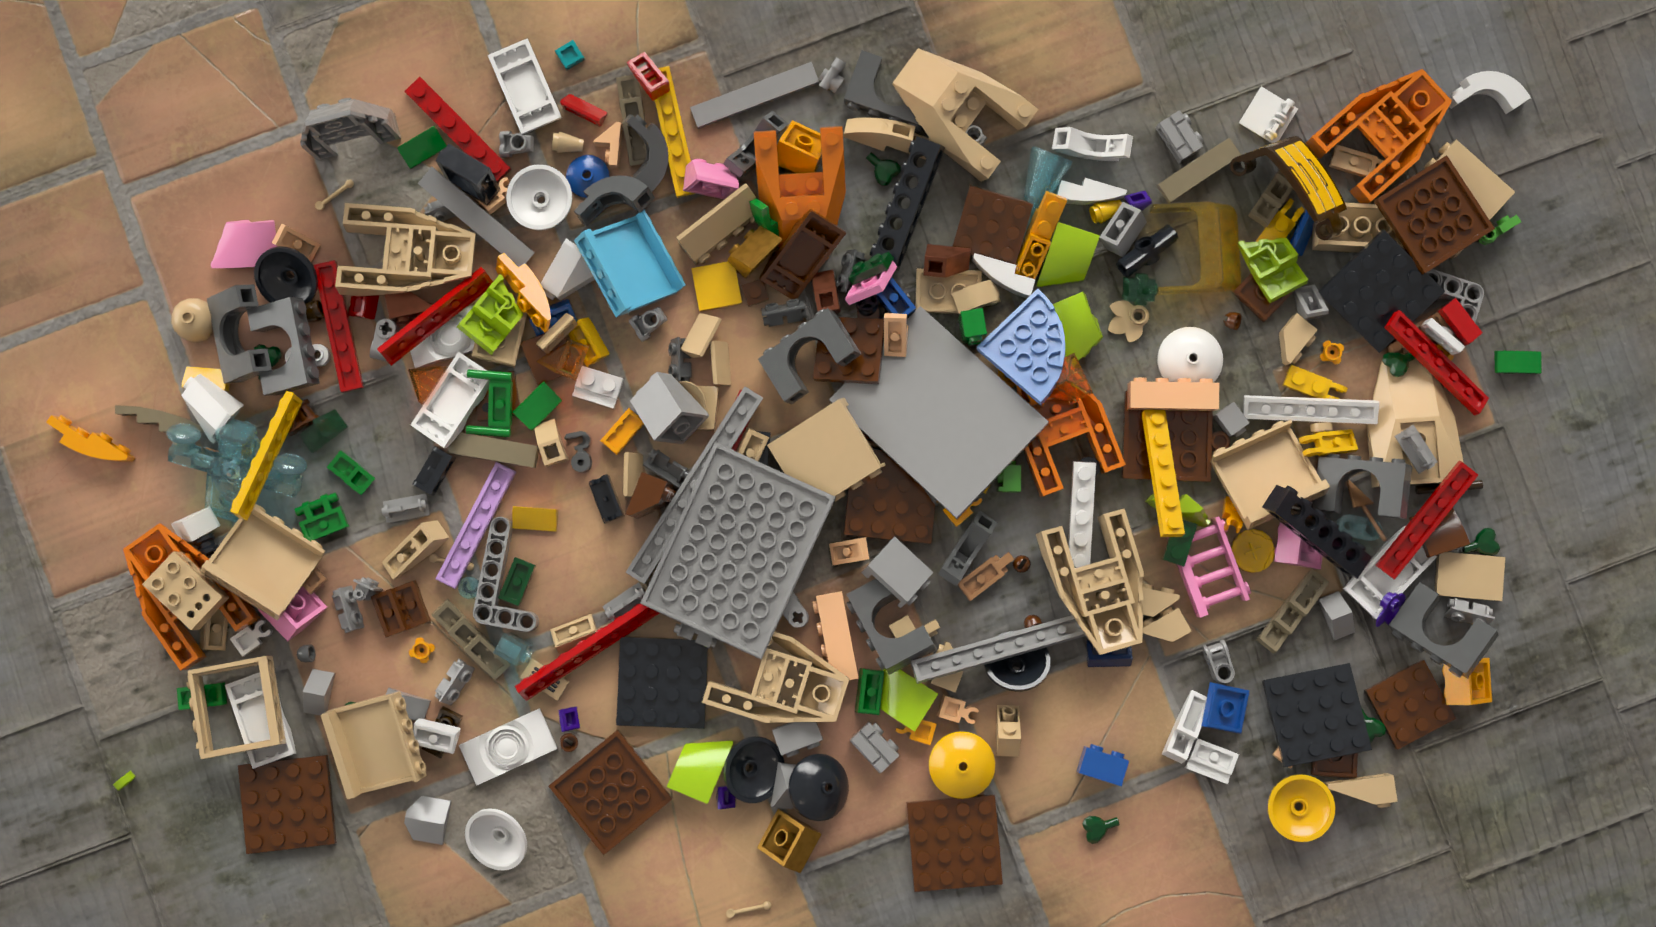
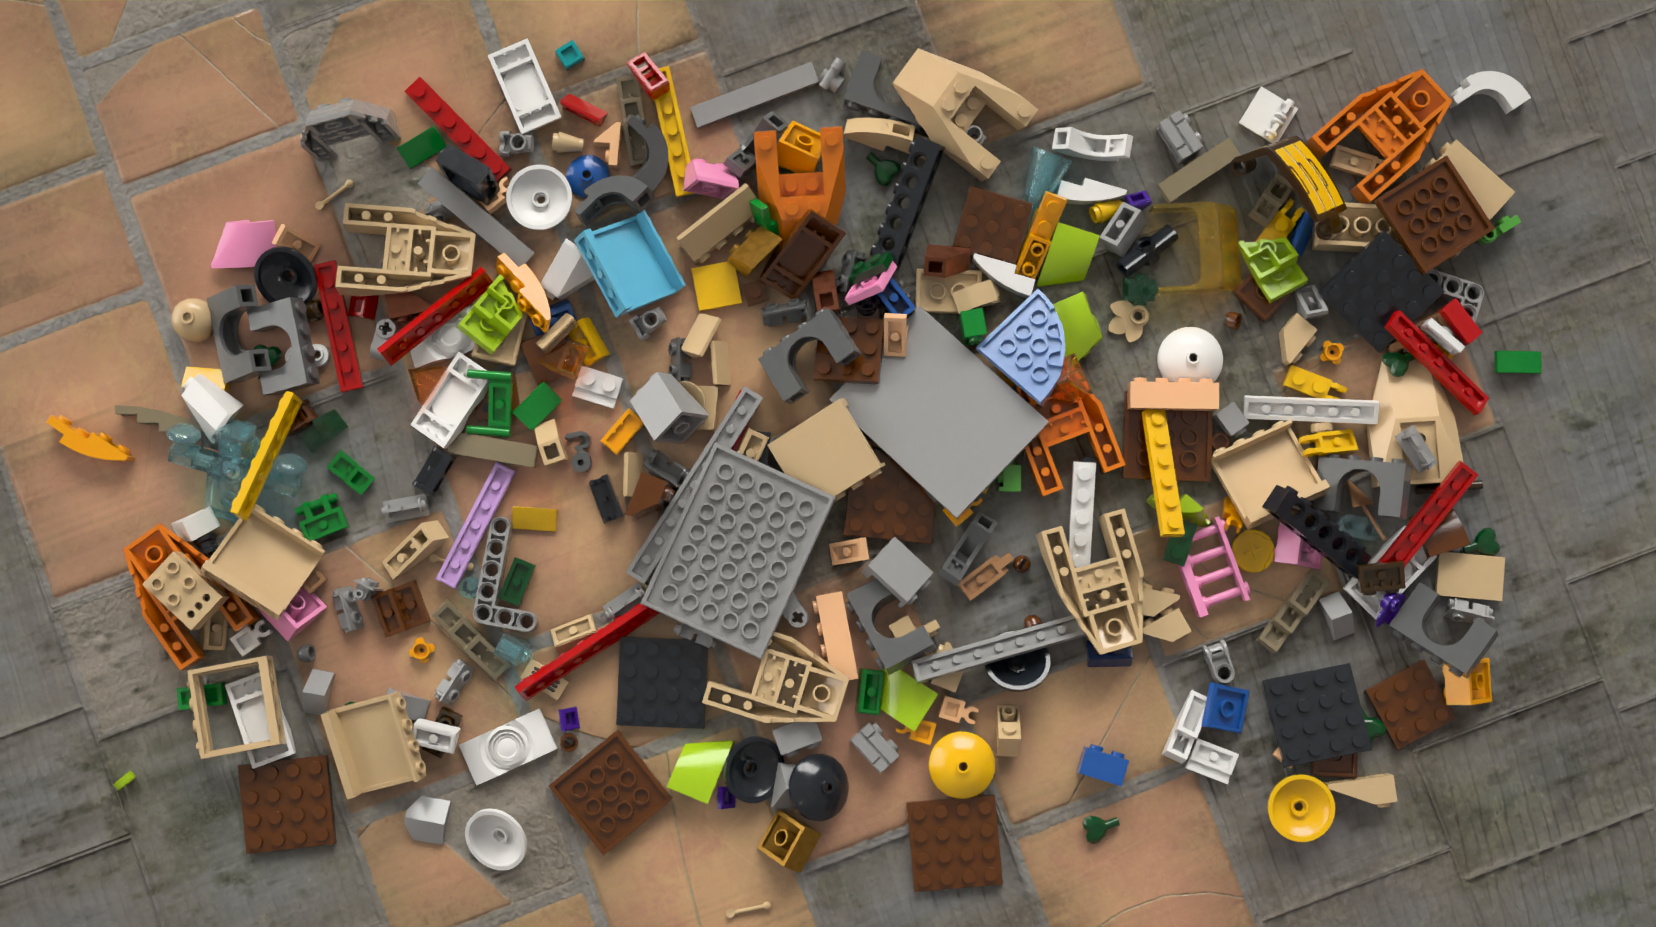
(1381, 577): none -> dark brown bracket

